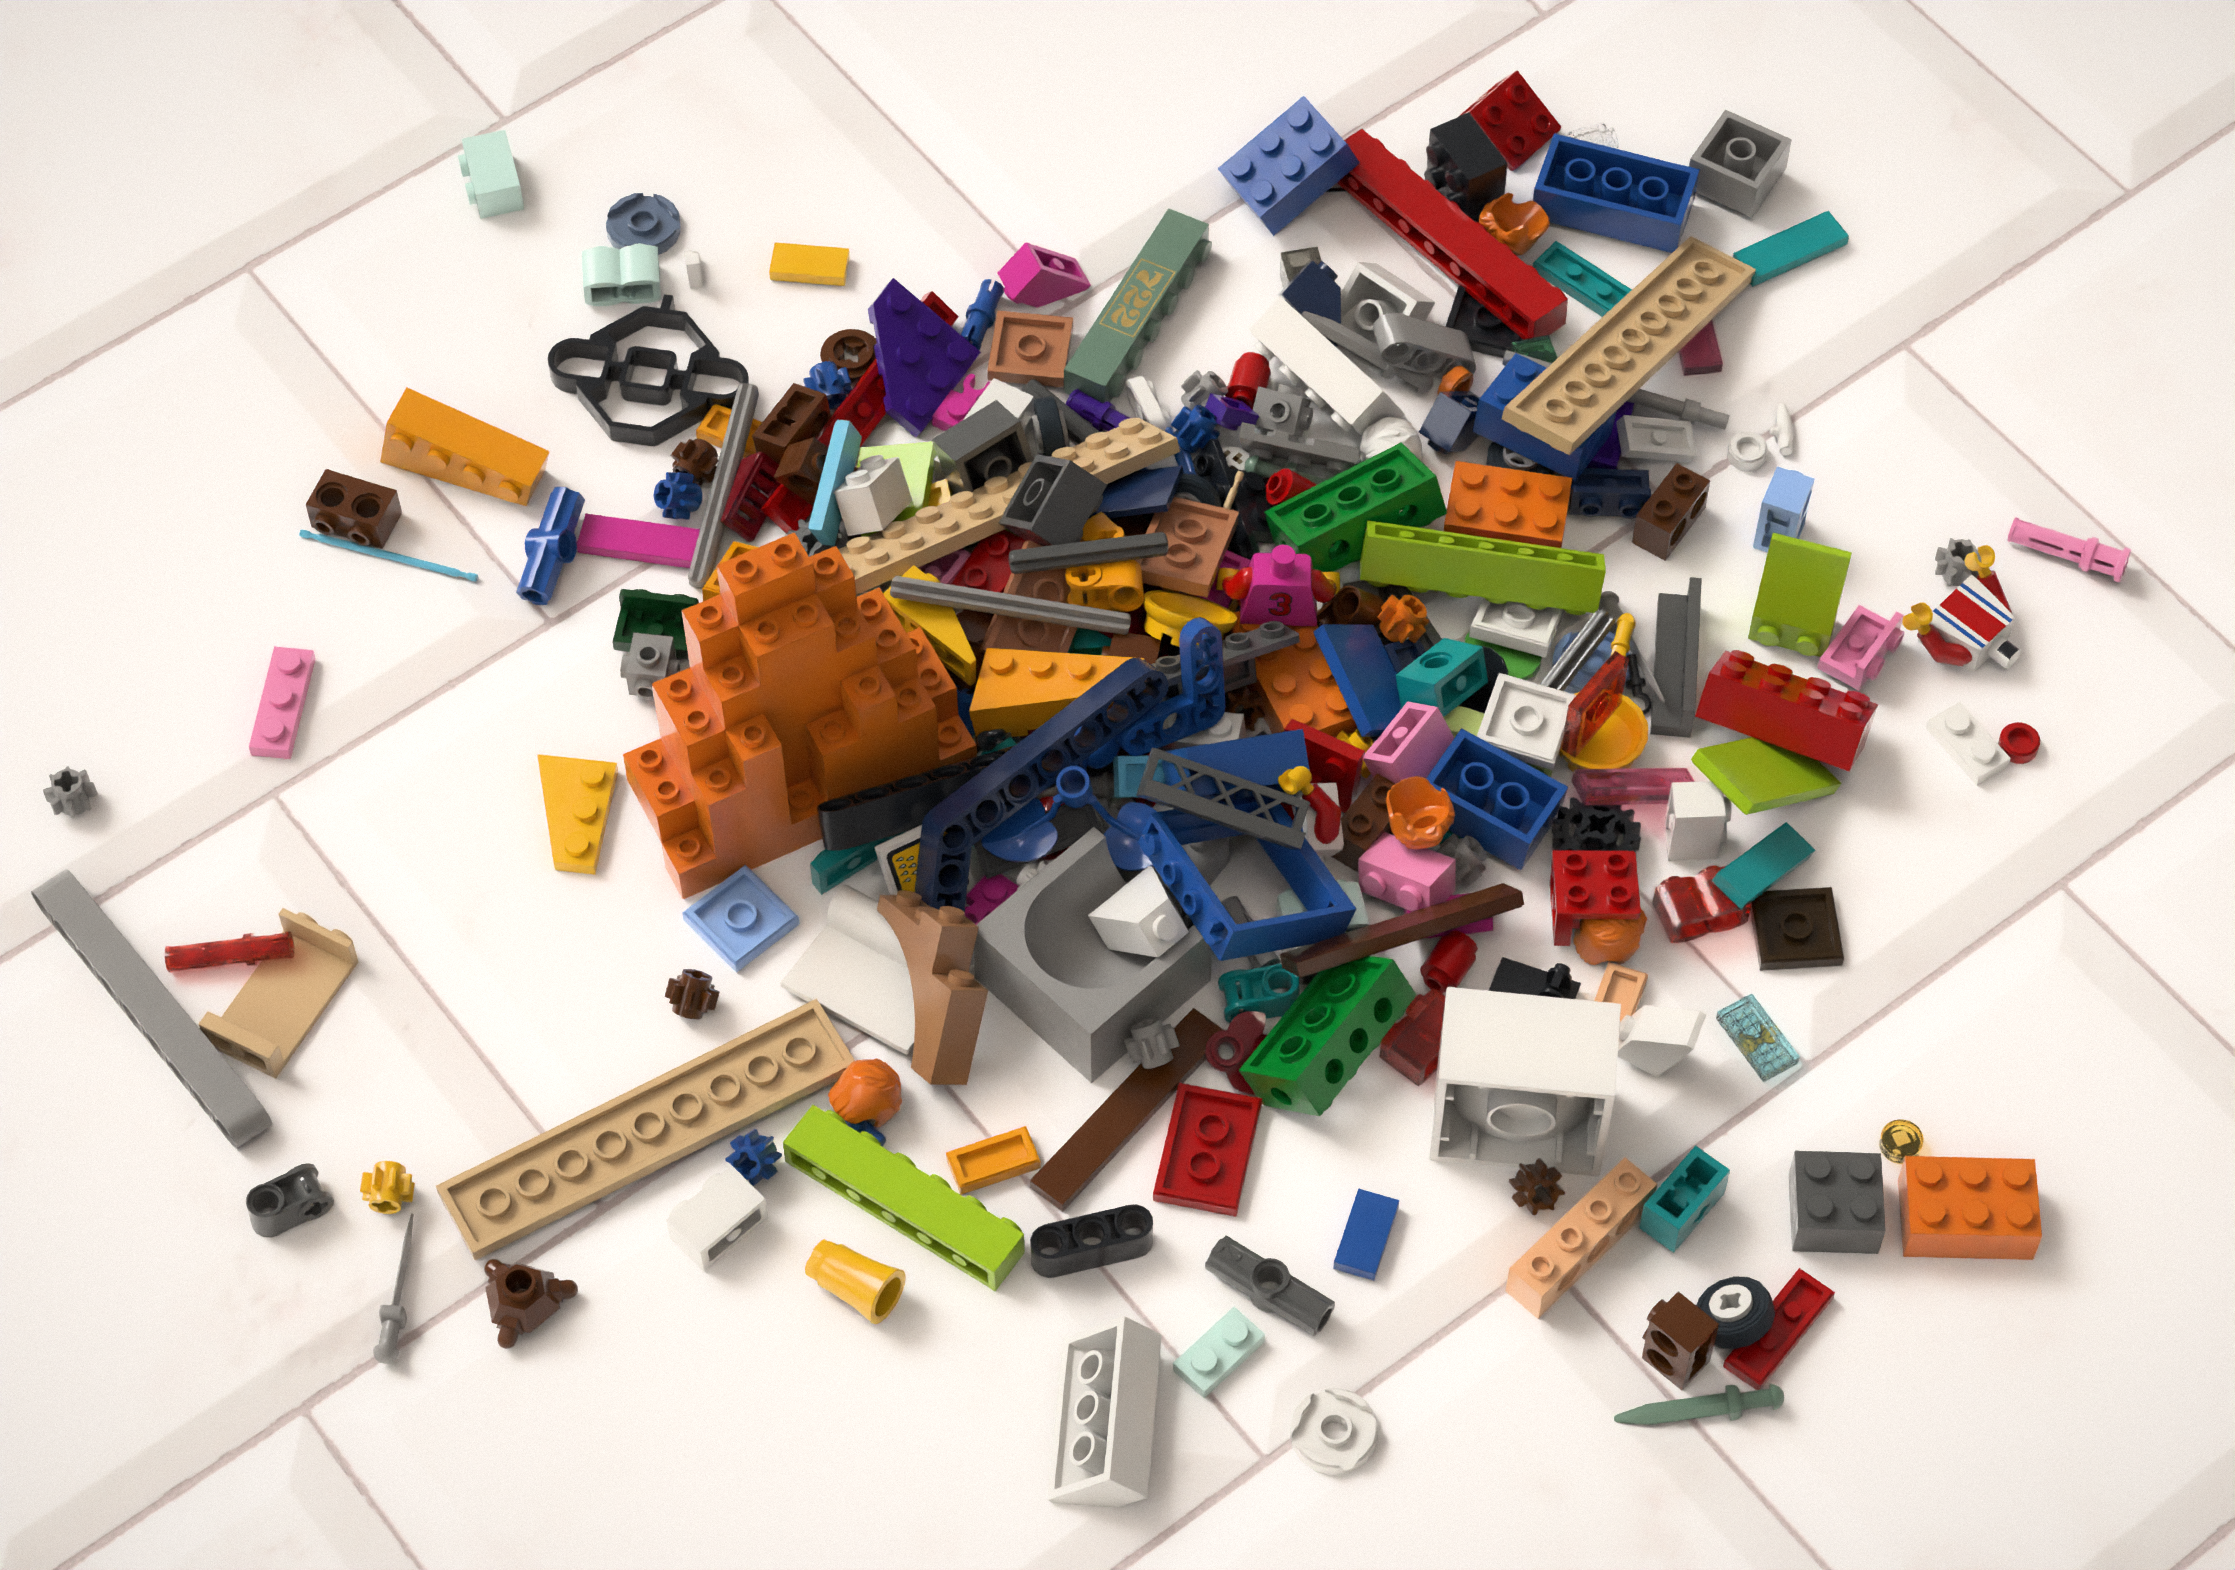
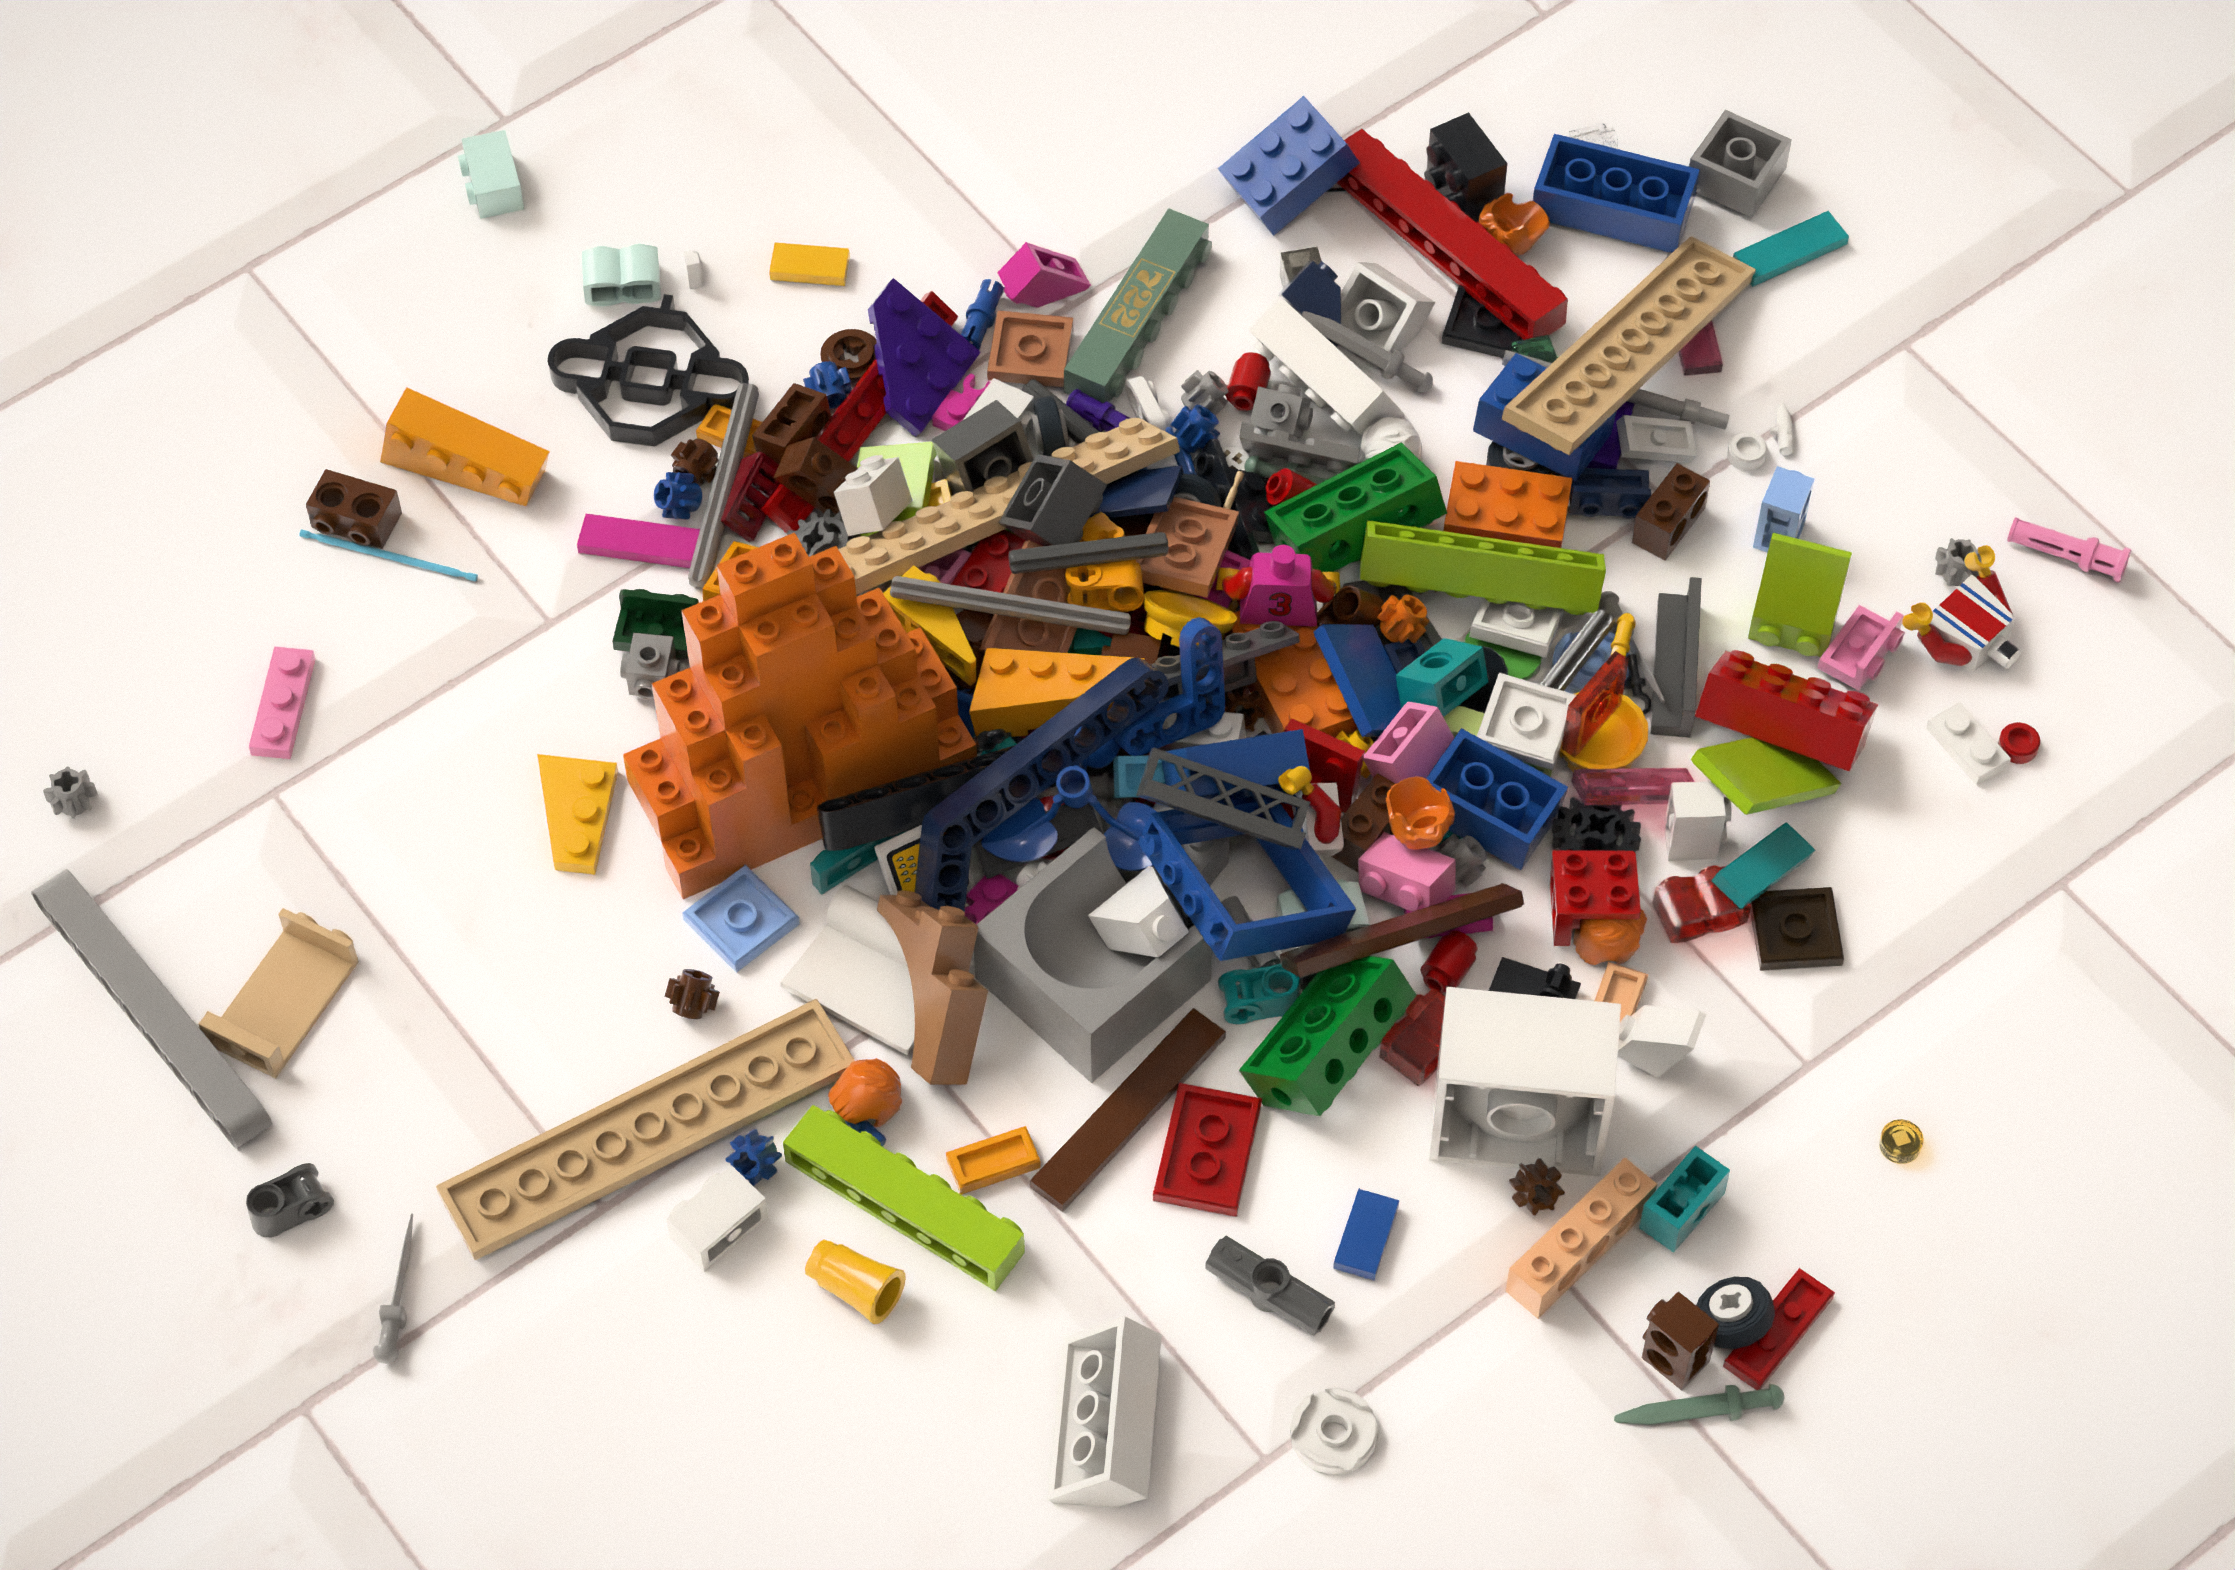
(233, 951): clear red pin -> none
(387, 1187): yellow gear -> none
(522, 1298): reddish brown rock -> none
(550, 546): blue piece -> none
(659, 232): sand blue tile -> none
(838, 464): medium azure tile -> none
(1105, 1225): black beam -> none
(1151, 1042): light grey gear -> none
(1219, 1352): light aqua plate -> none
(1230, 412): dark purple plate -> none
(1243, 1037): dark red plate -> none
(1422, 345): light grey beam -> none
(1451, 421): slope -> none
(1456, 380): orange tile -> none
(1514, 119): red bracket -> none
(1580, 278): teal tile -> none
(1757, 1037): clear light blue tile -> none
(1836, 1202): dark grey brick -> none
(1969, 1207): orange brick -> none

